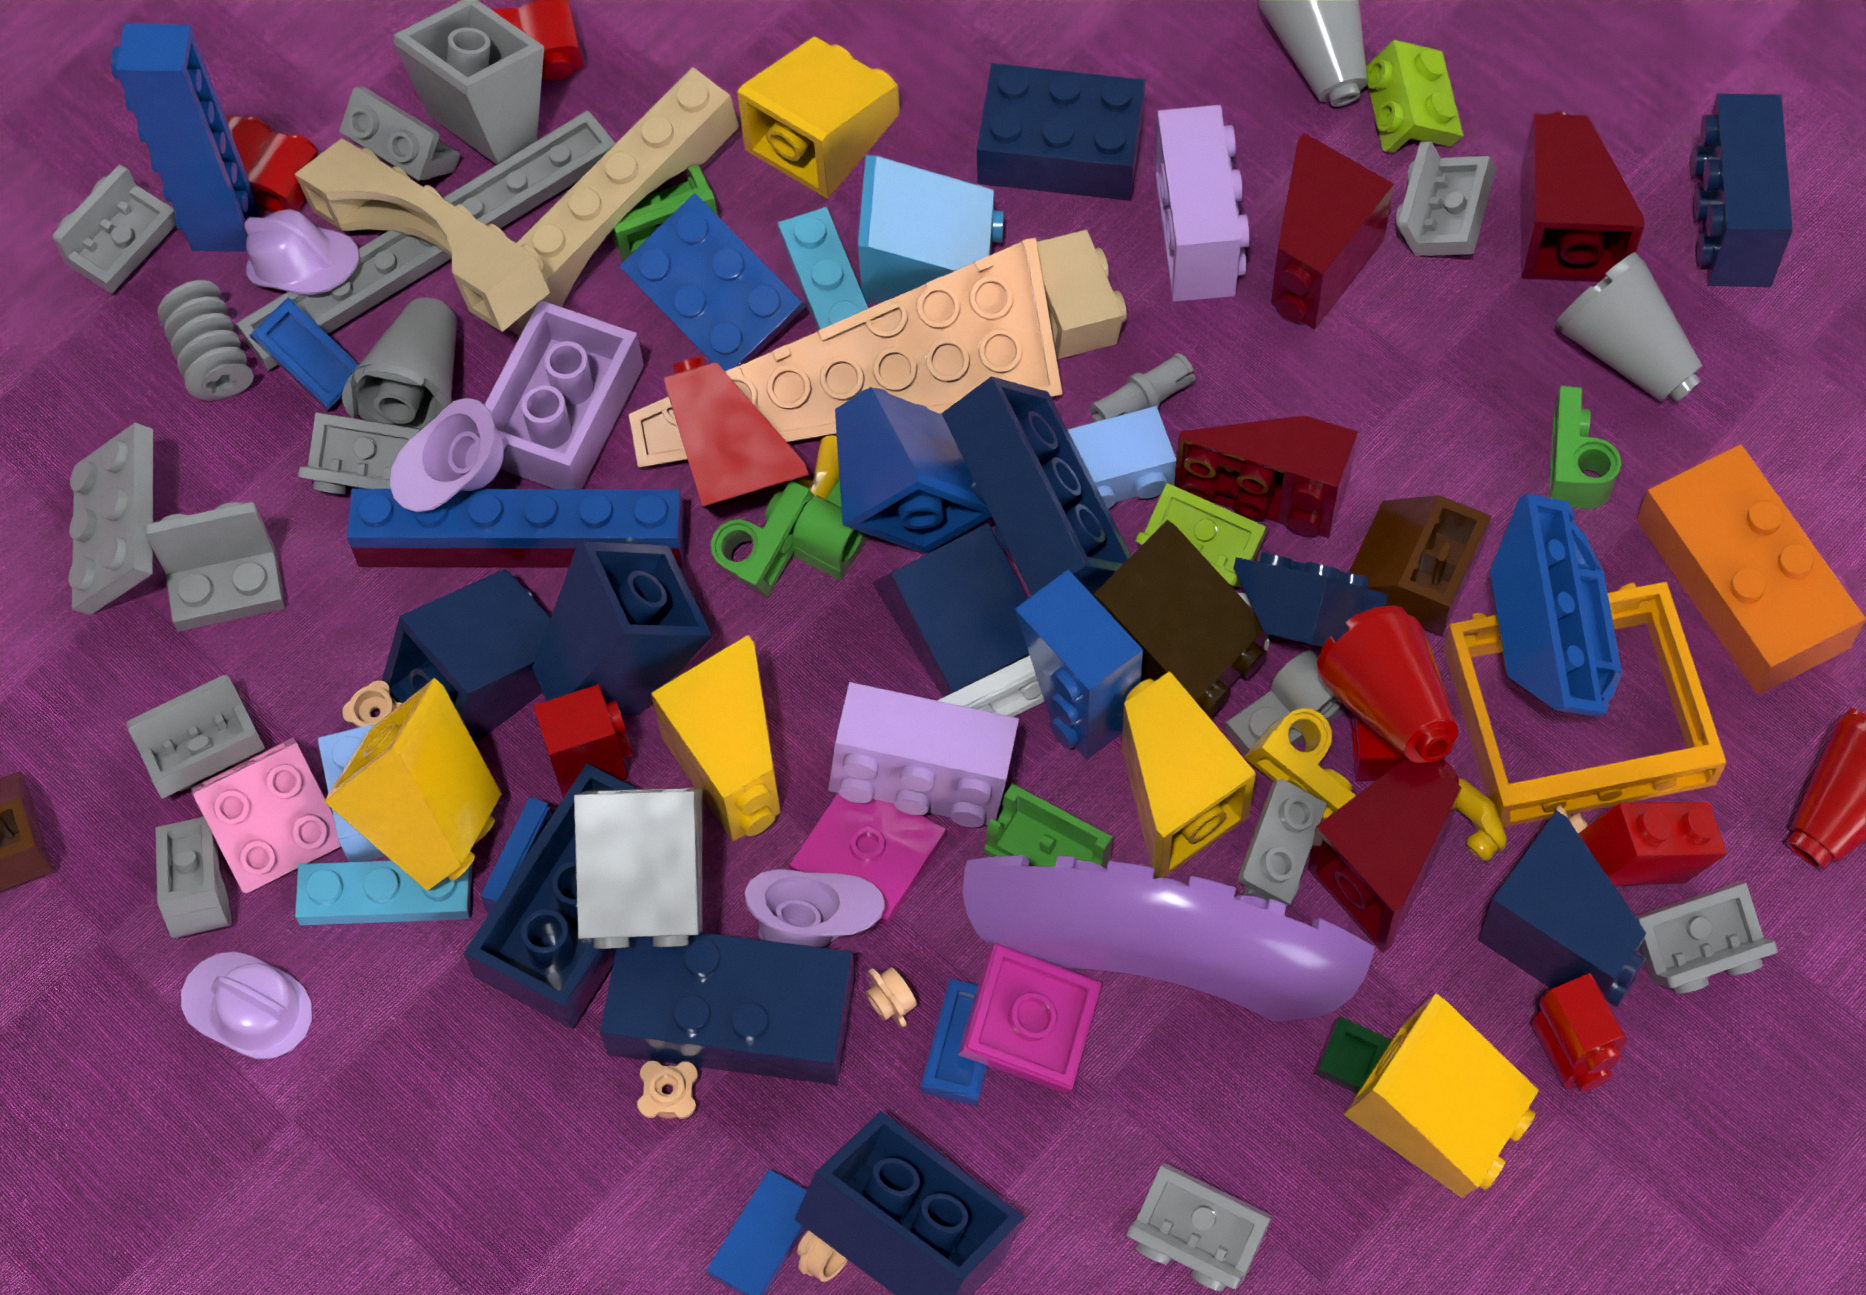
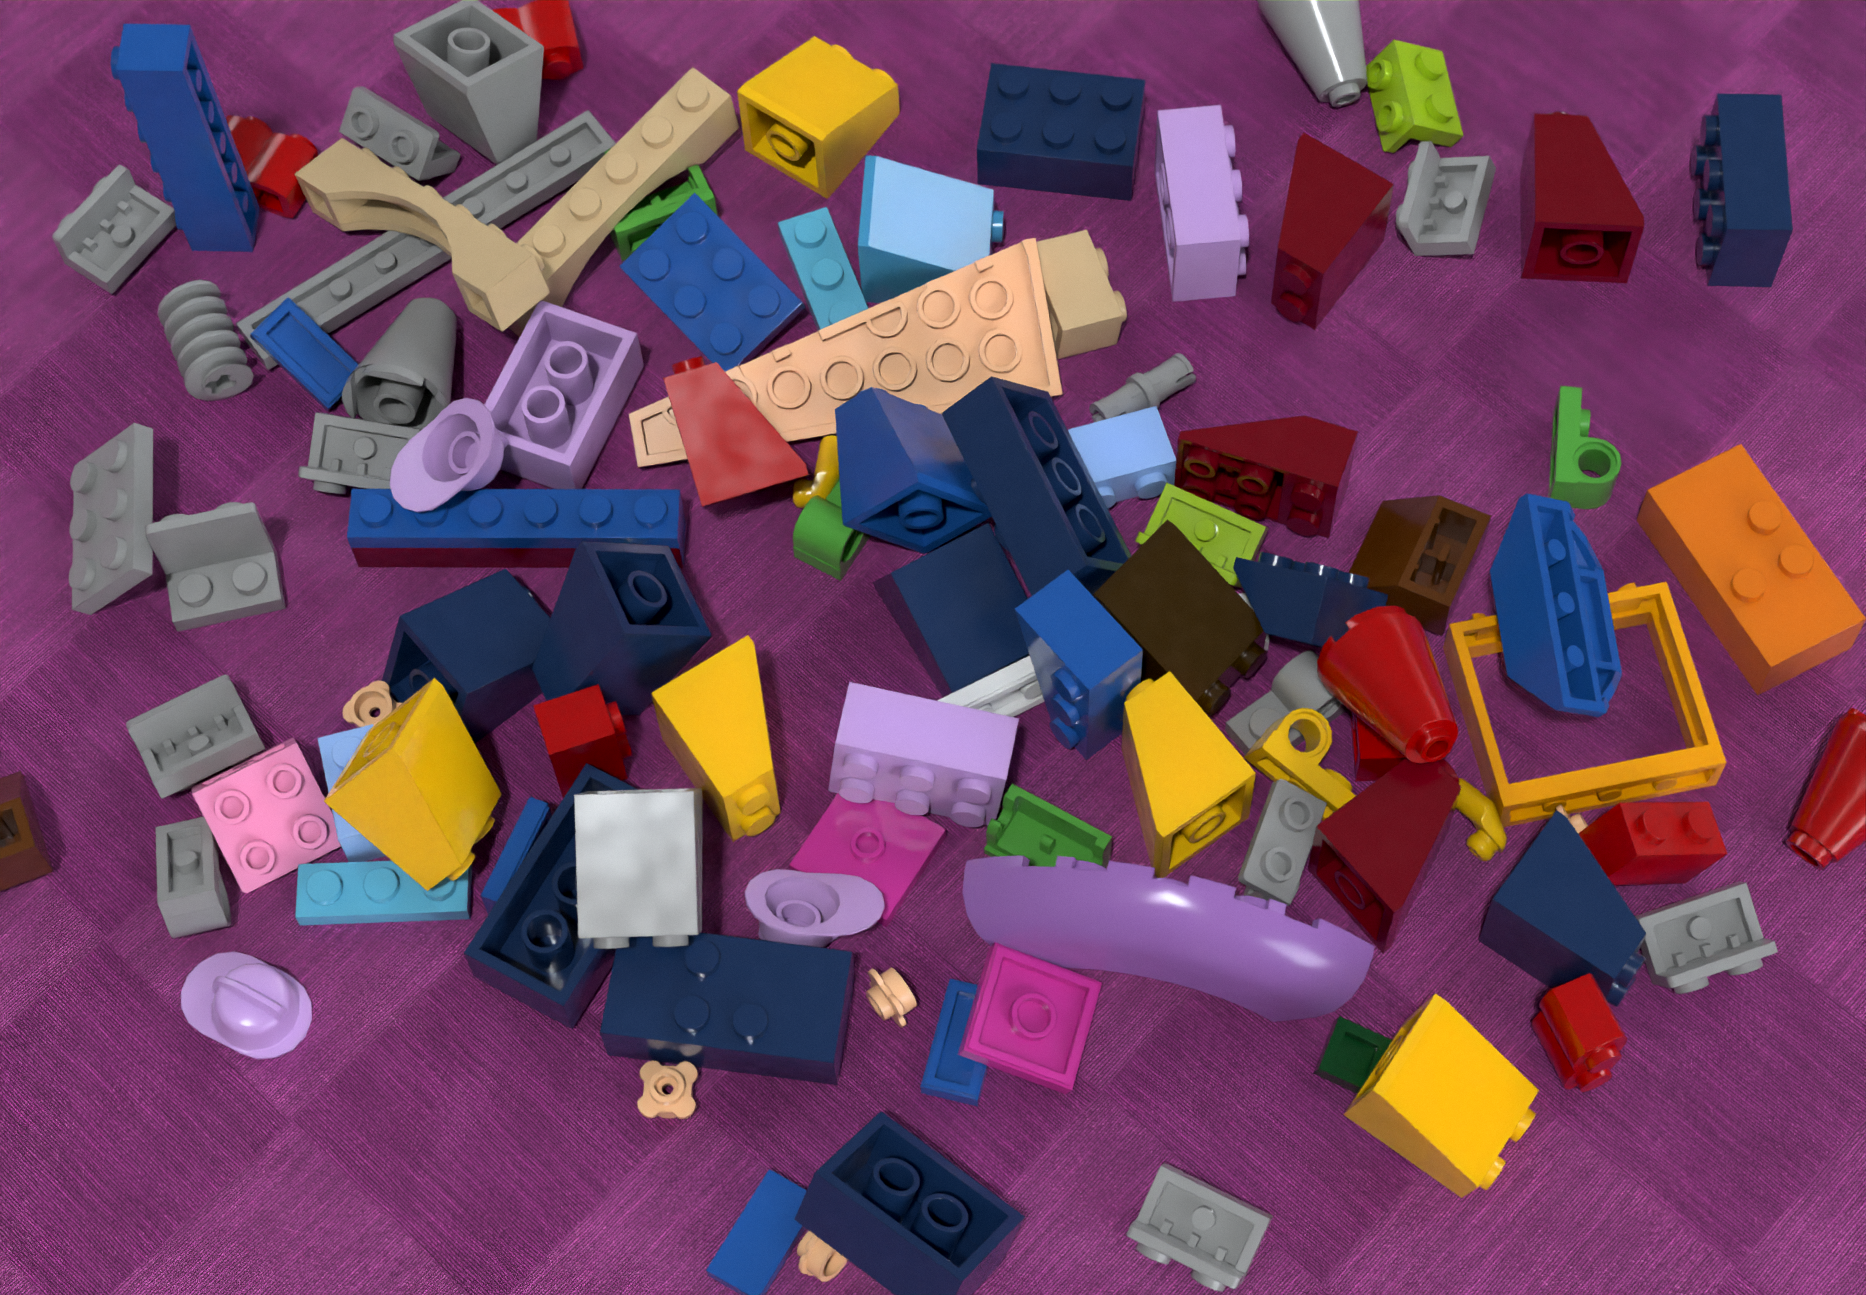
(296, 255): lavender piece -> none
(771, 544): bright green plate -> none
(1634, 331): light grey cone -> none

